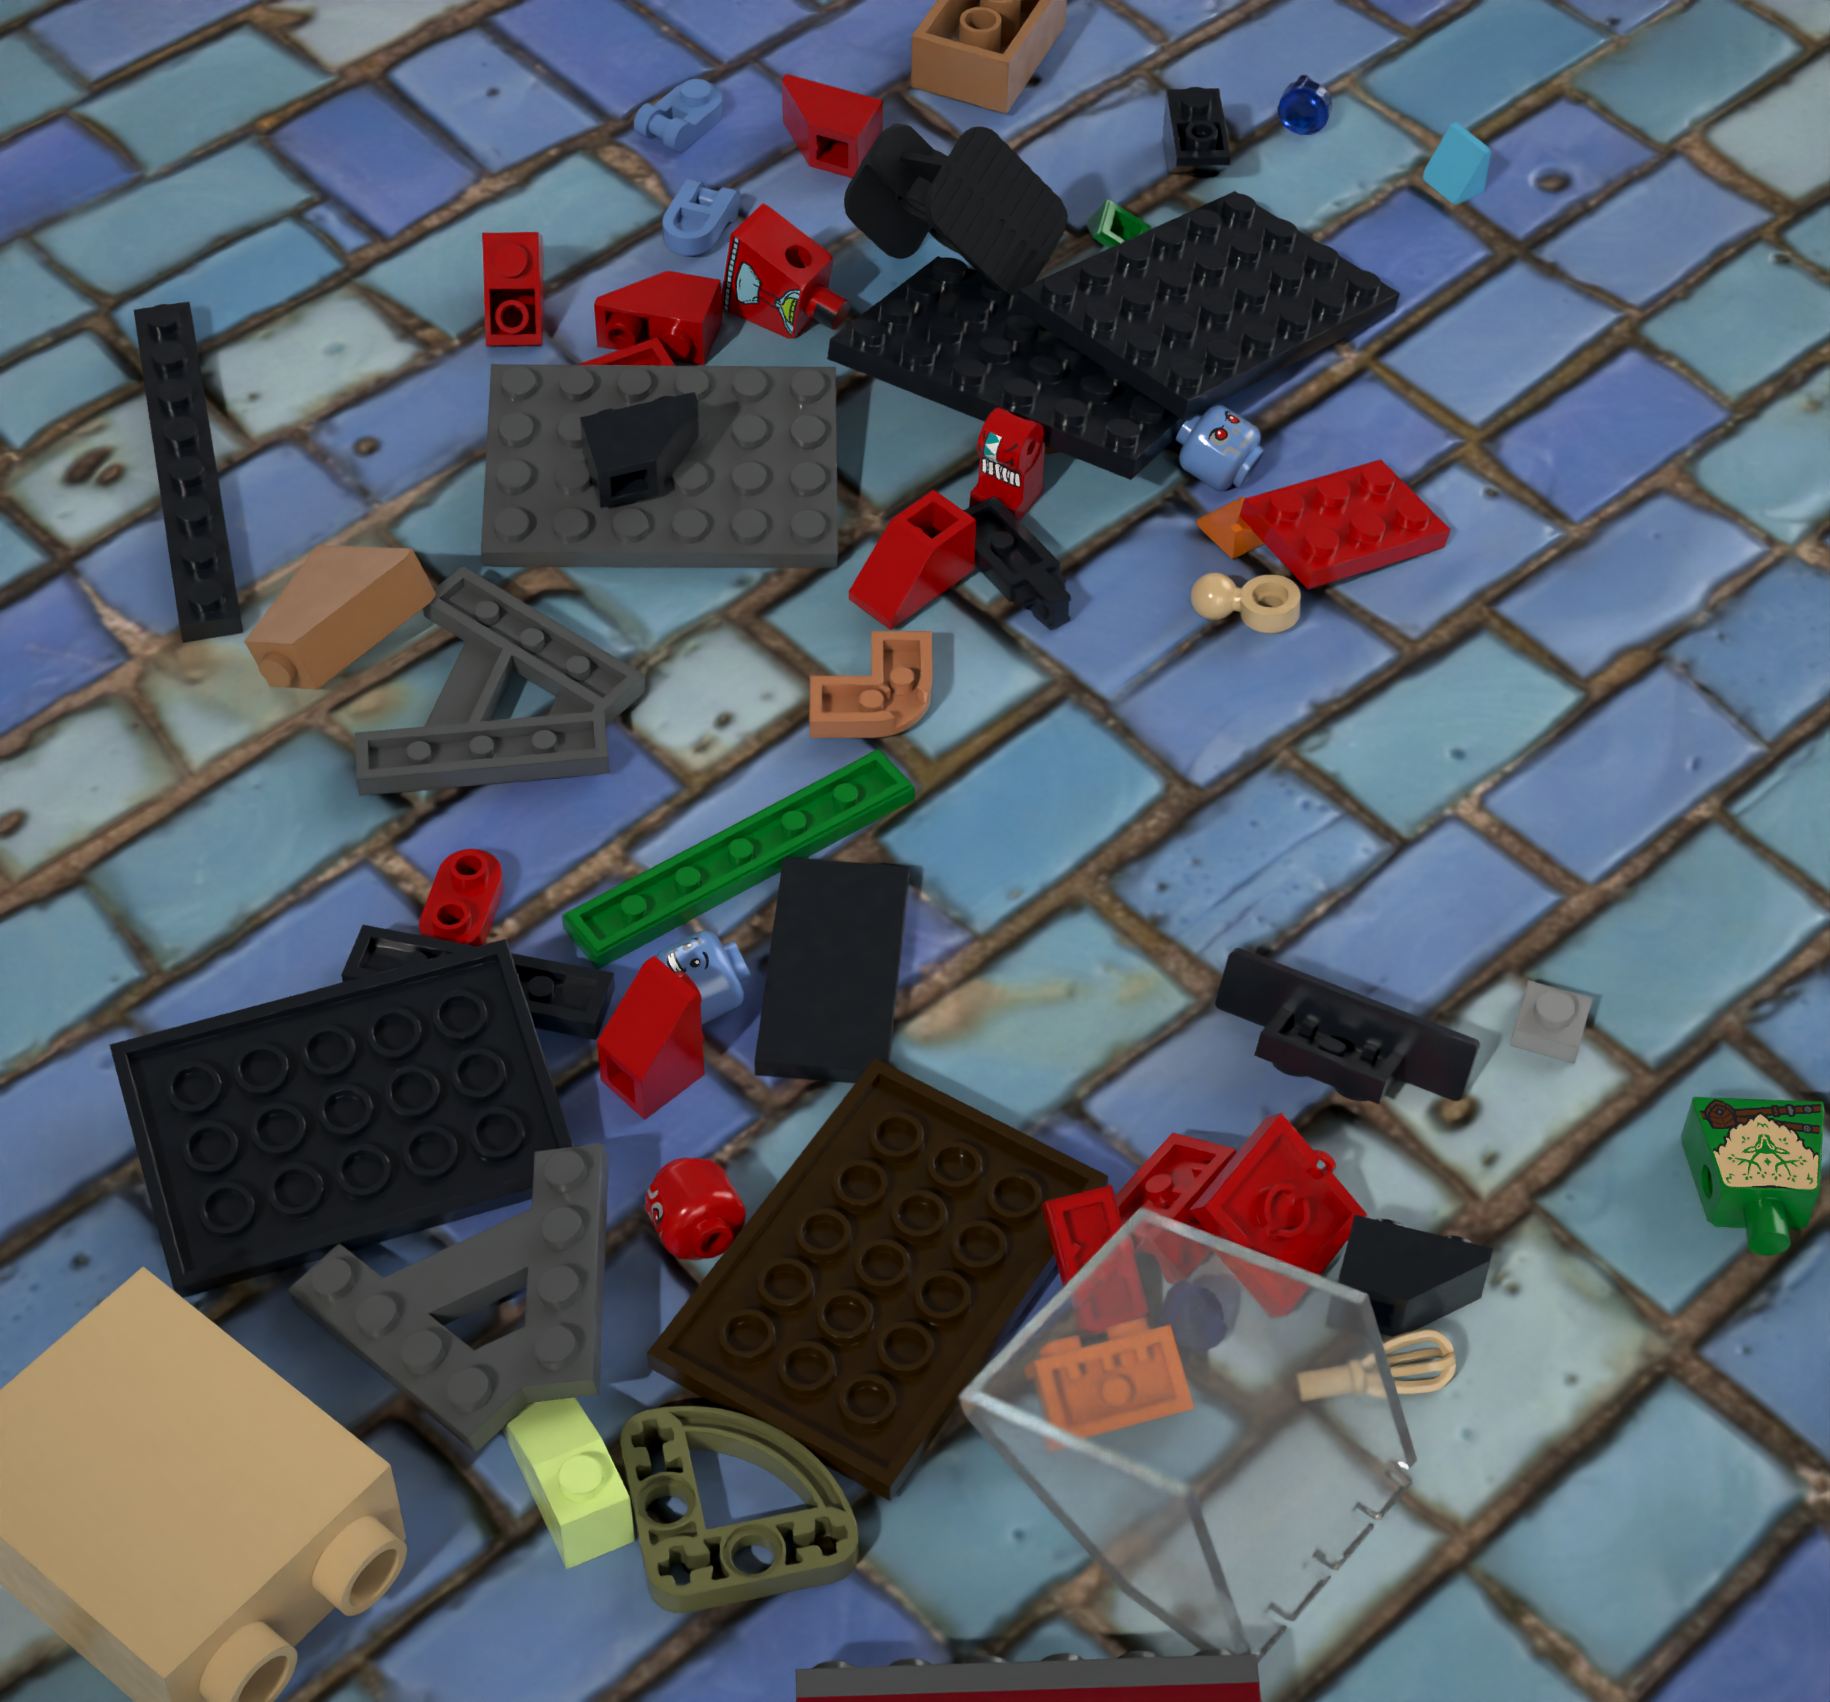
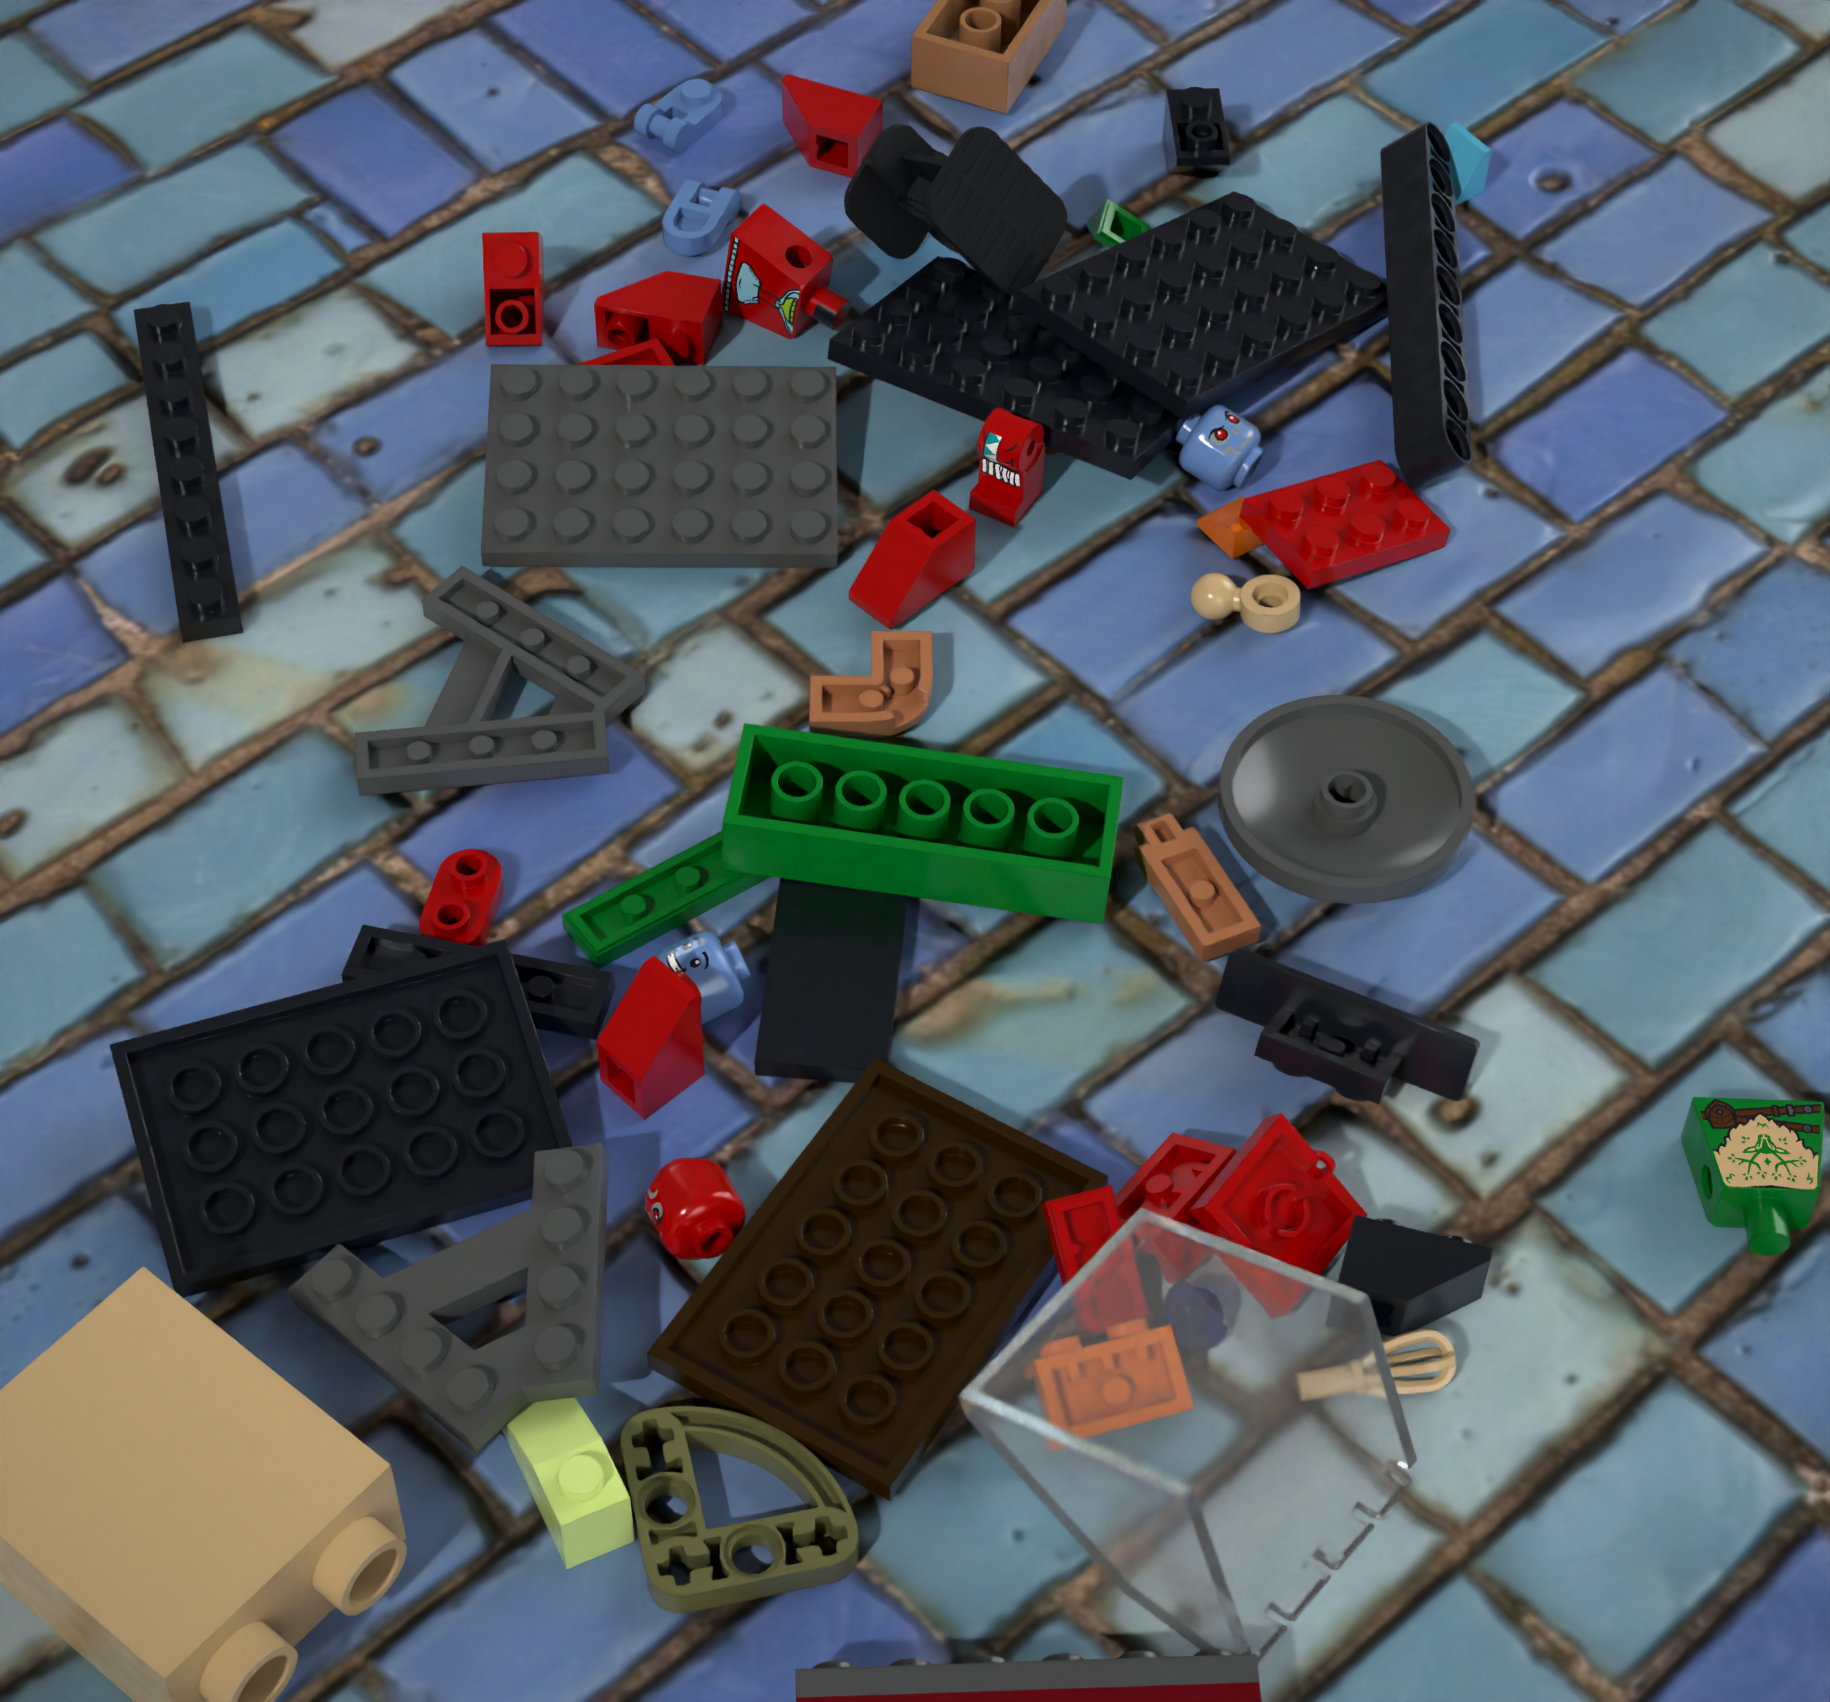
(336, 612): medium nougat slope -> none
(638, 446): black slope -> none
(921, 823): none -> green brick
(1019, 564): black hinge -> none
(1194, 888): none -> nougat hinge
(1304, 106): clear blue tile -> none
(1345, 799): none -> dark grey dish
(1425, 308): none -> black beam
(1551, 1021): light grey plate -> none

